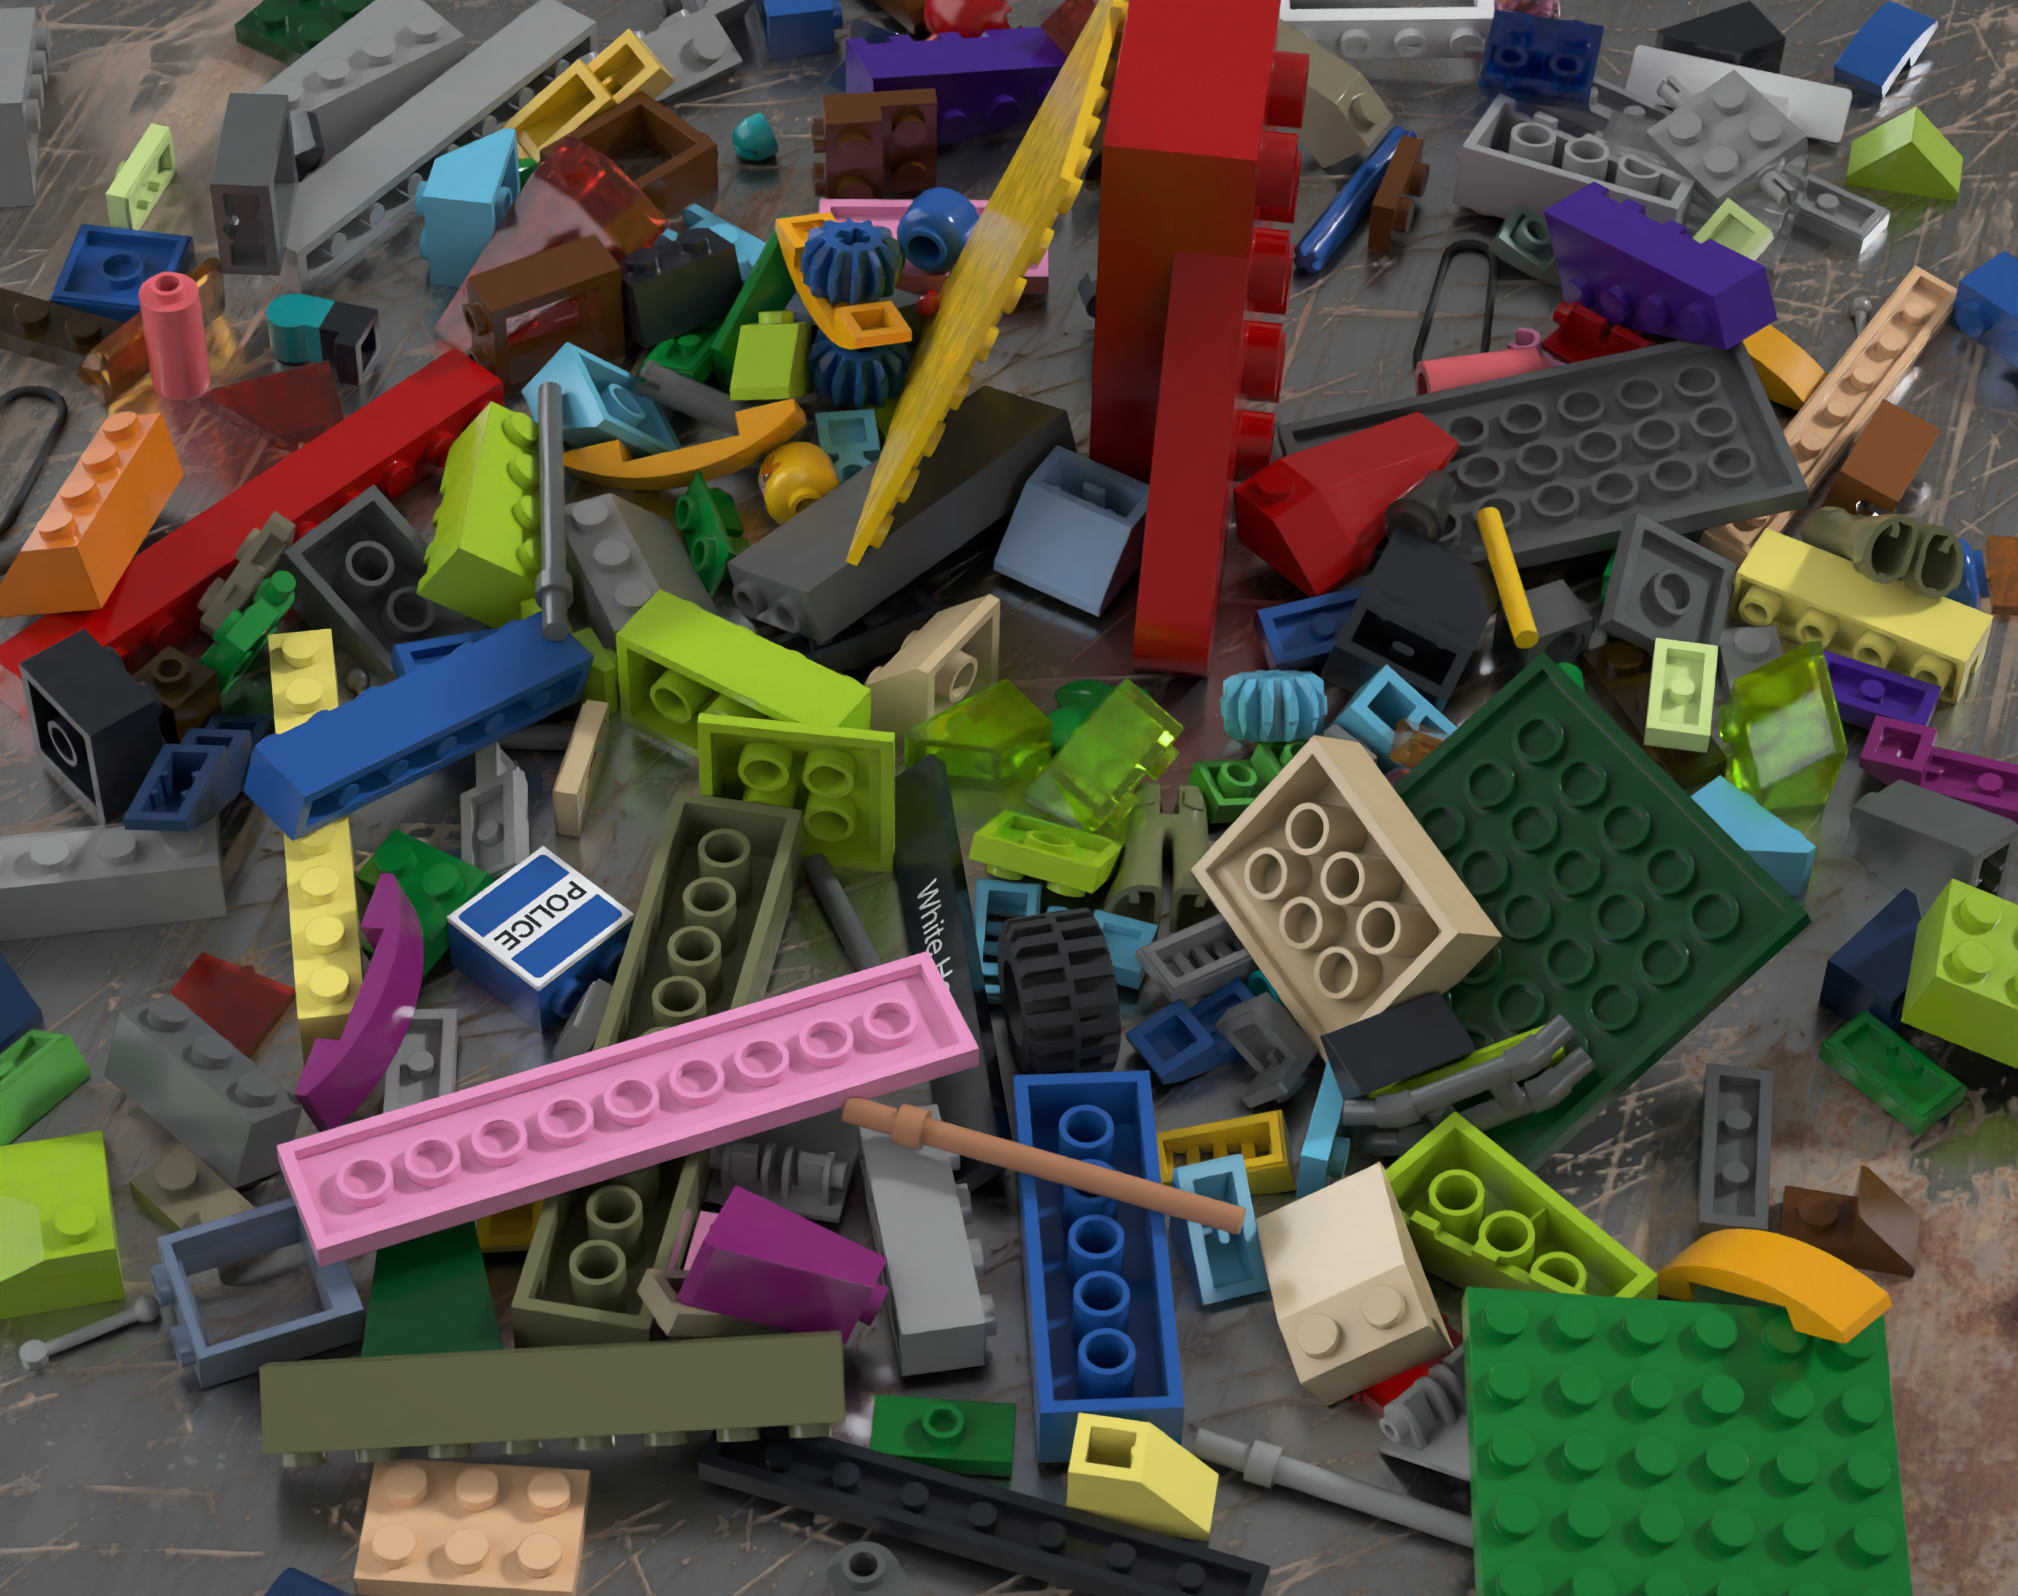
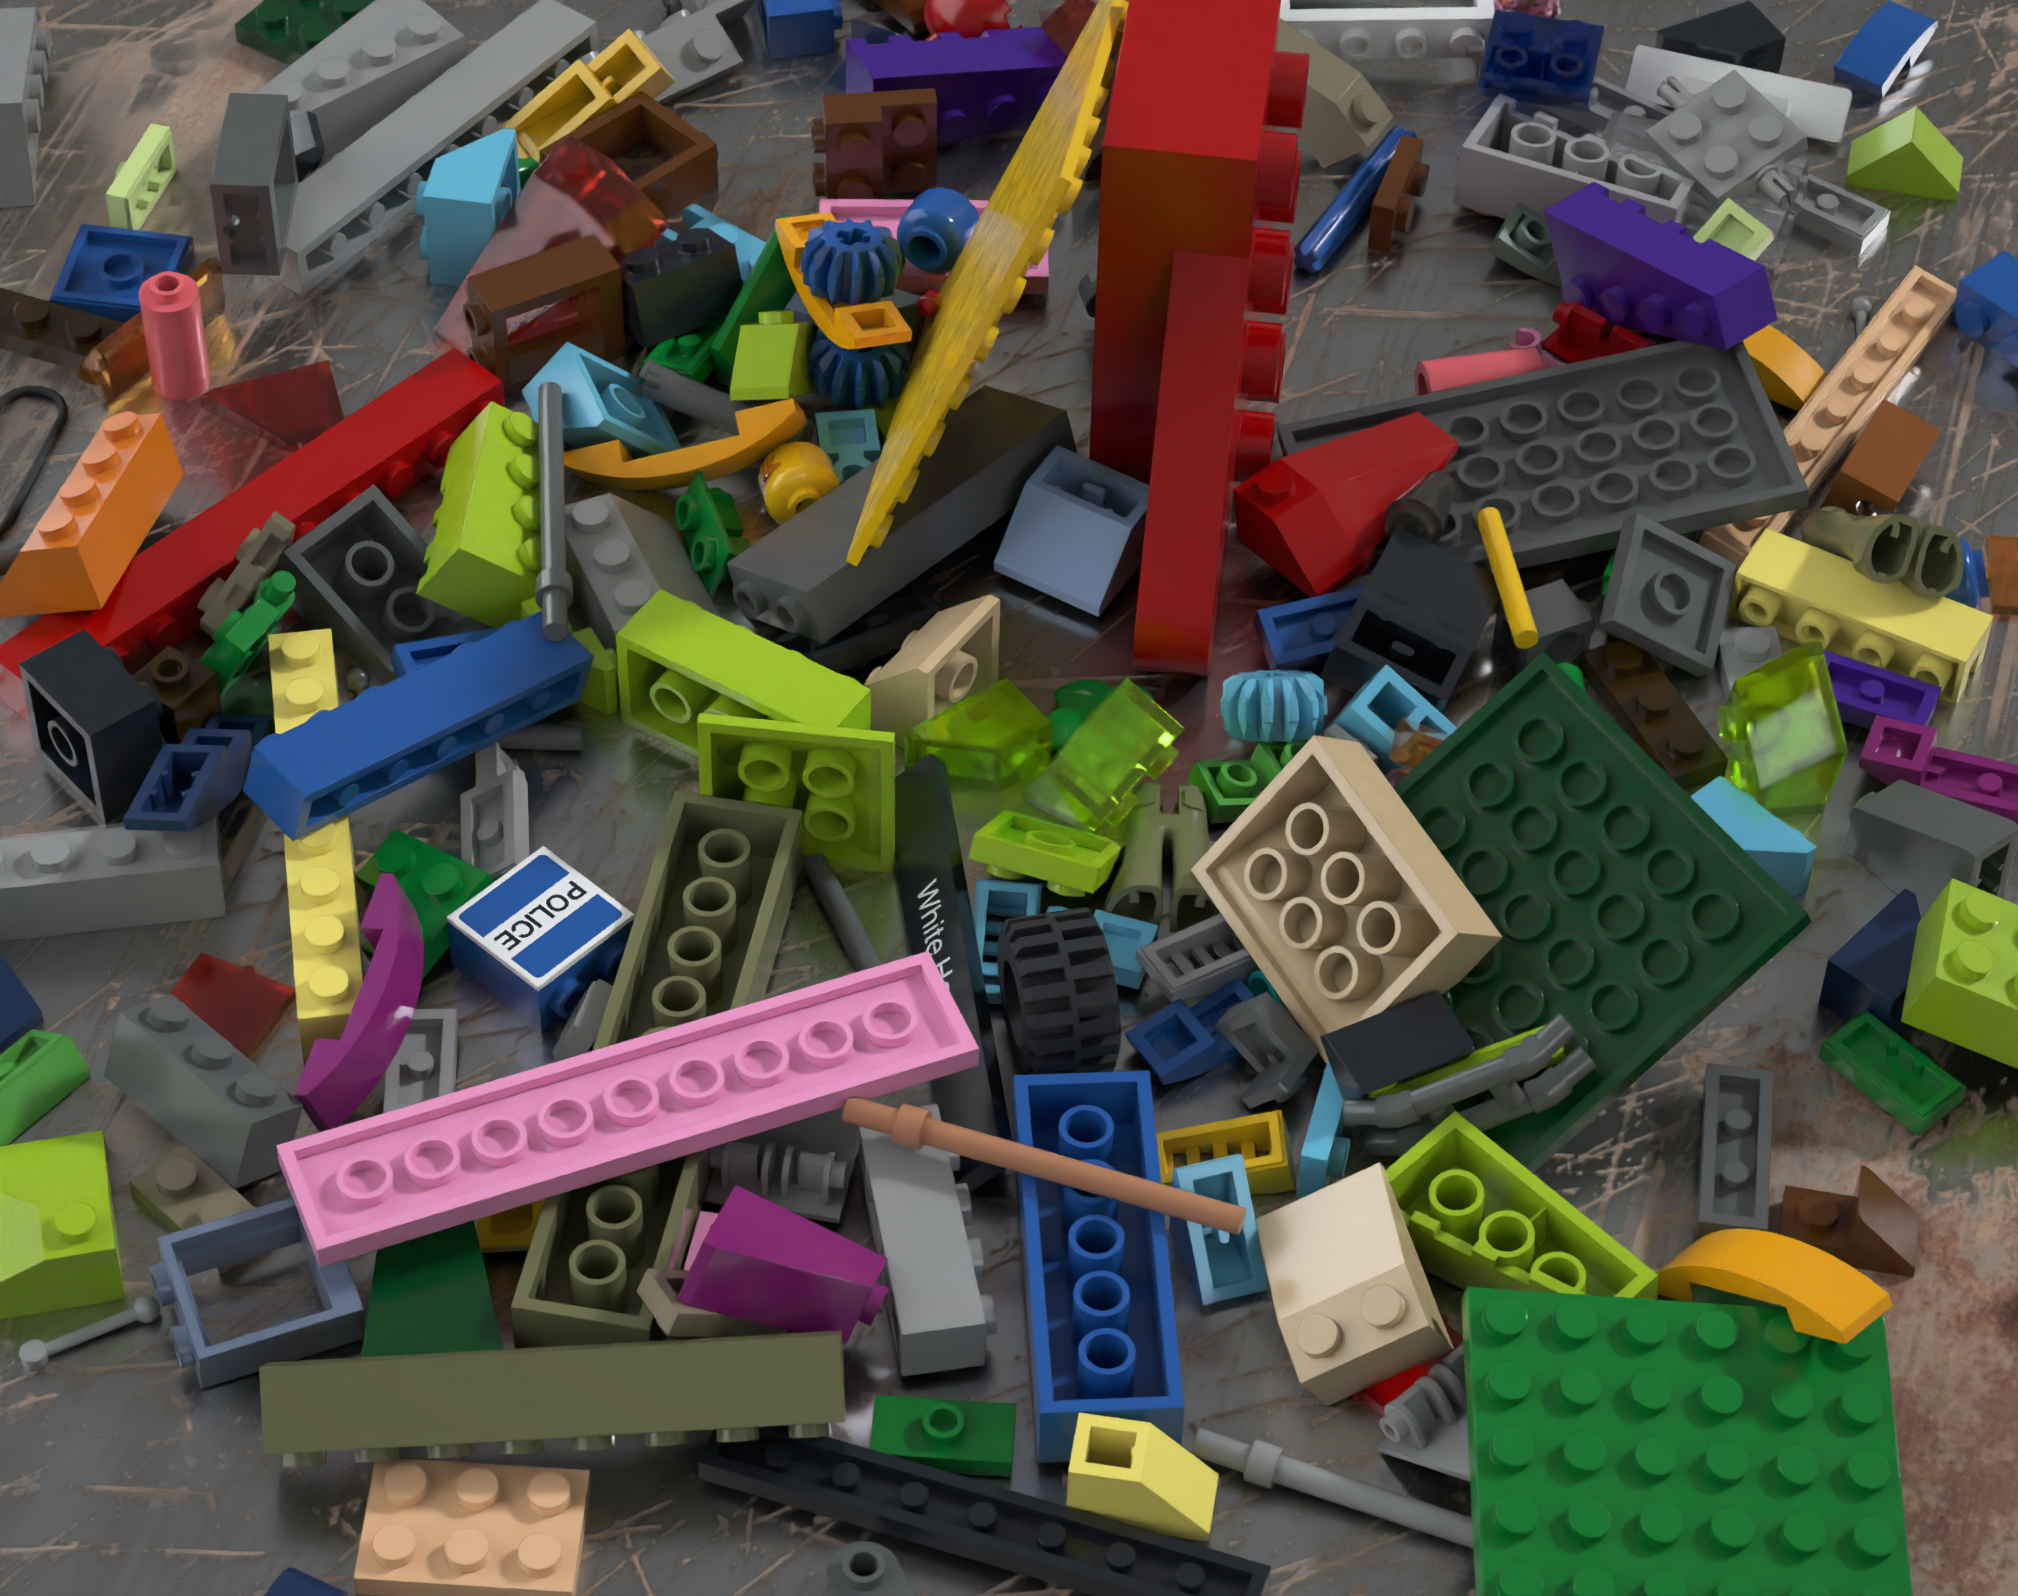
(324, 330): leg -> none
(581, 768): tan tile -> none
(754, 139): teal hinge -> none
(1490, 299): black piece -> none
(1681, 695): yellowish green plate -> none

